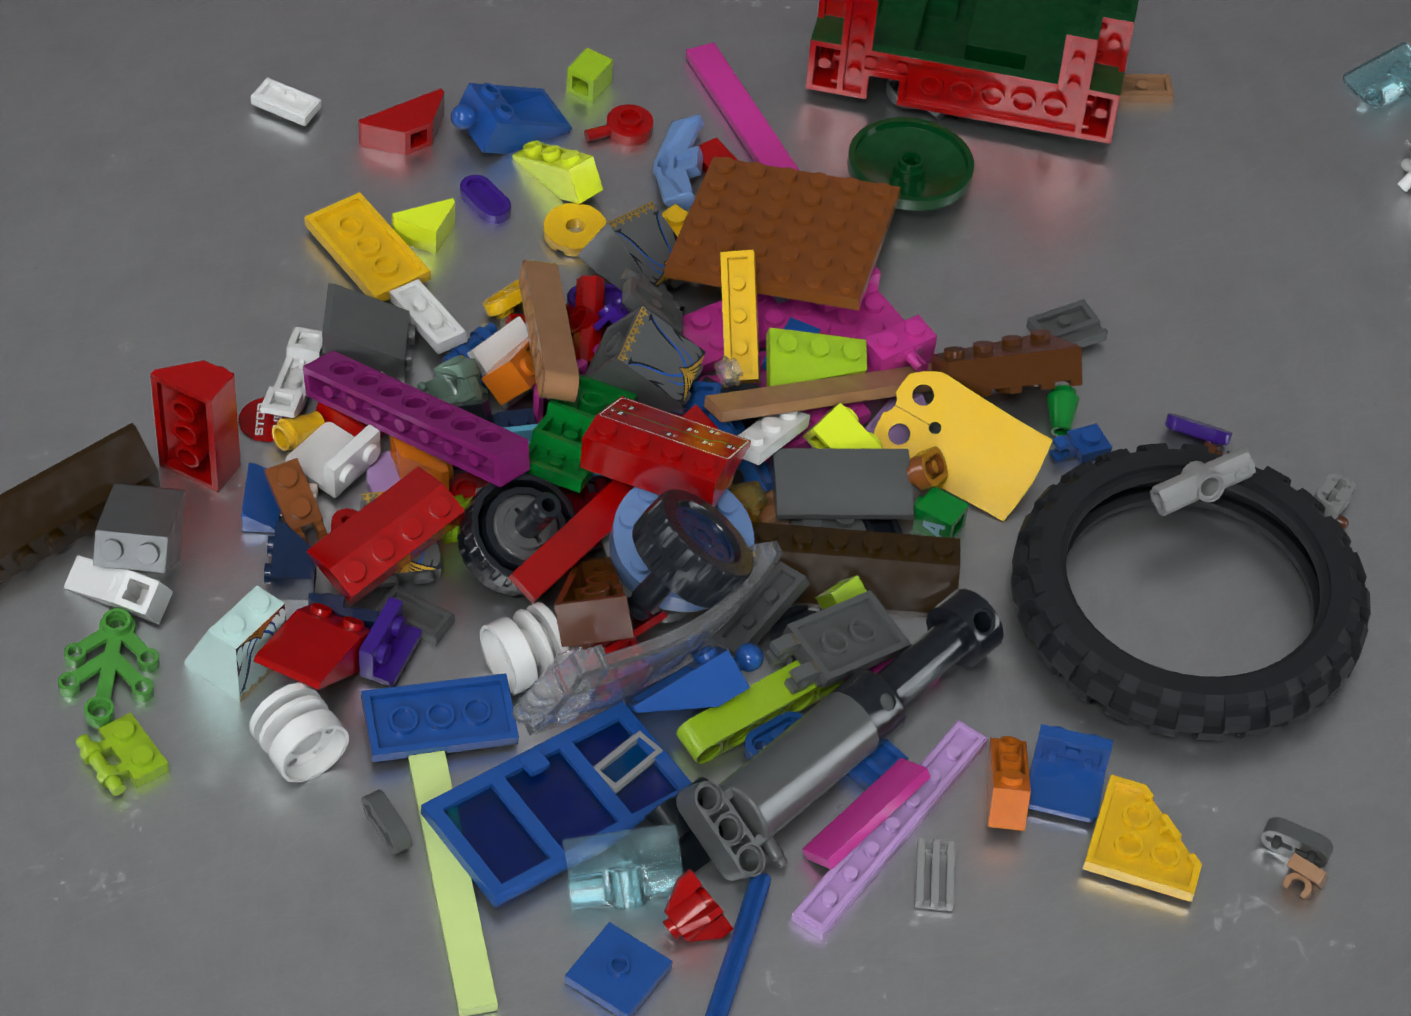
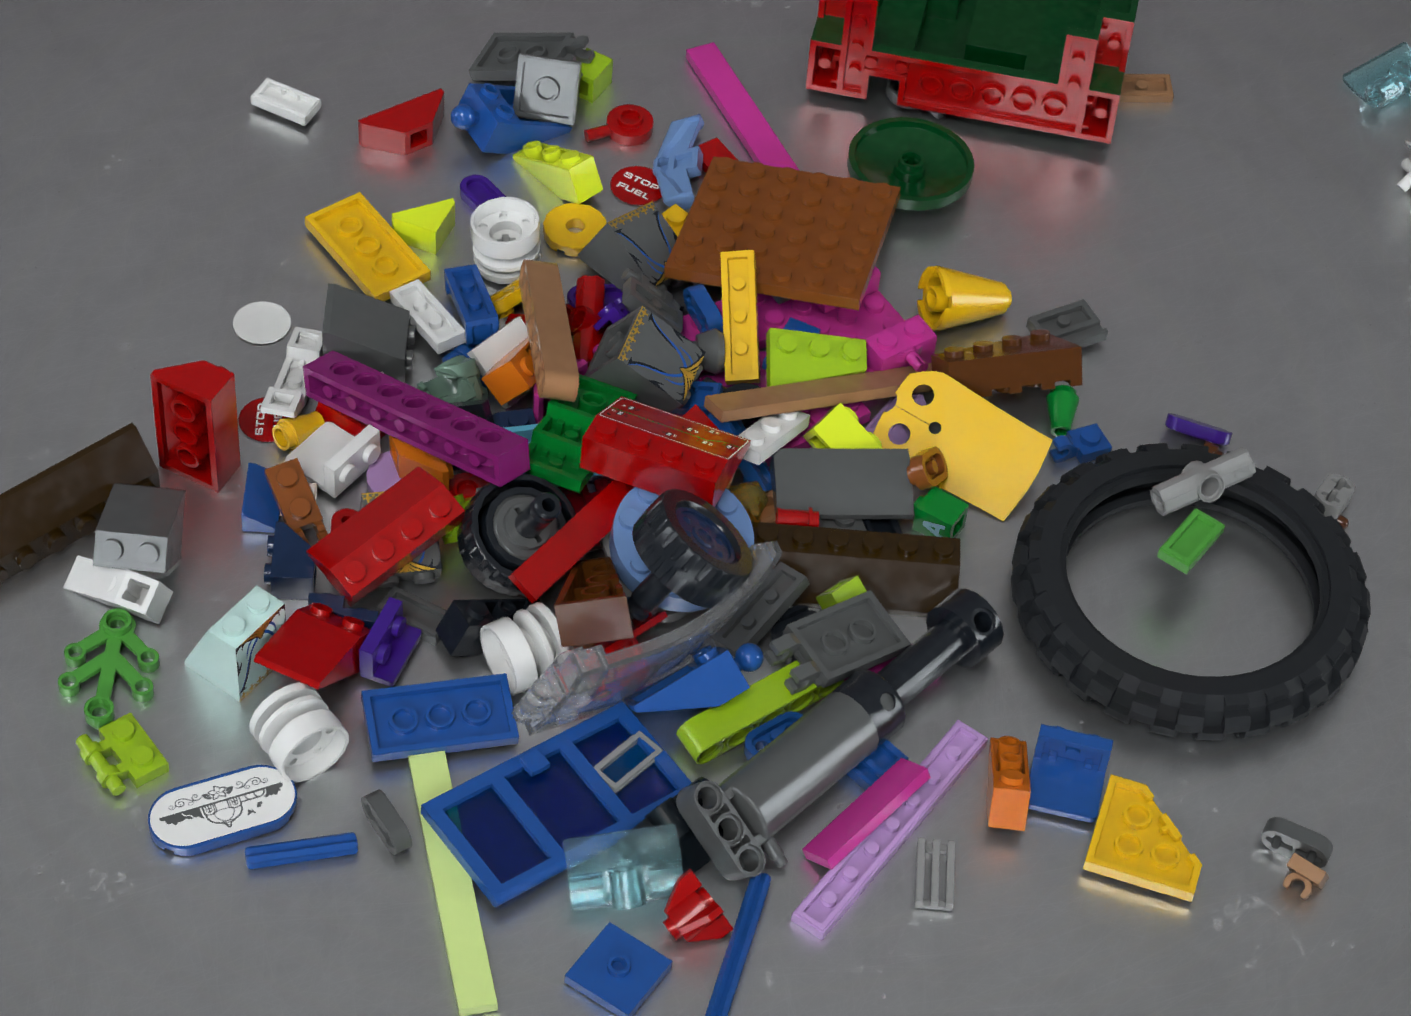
(222, 810): none -> white tile
(261, 322): none -> white sticker
(301, 850): none -> blue axle
(465, 618): none -> black slope
(471, 302): none -> blue container
(500, 55): none -> dark grey tile
(503, 236): none -> white wheel
(547, 88): none -> plate
(635, 185): none -> red sticker
(702, 308): none -> blue beam
(713, 344): none -> dark grey cone
(728, 371): clear plate -> none
(797, 517): none -> red pin
(959, 298): none -> yellow cone
(1191, 541): none -> bright green tile

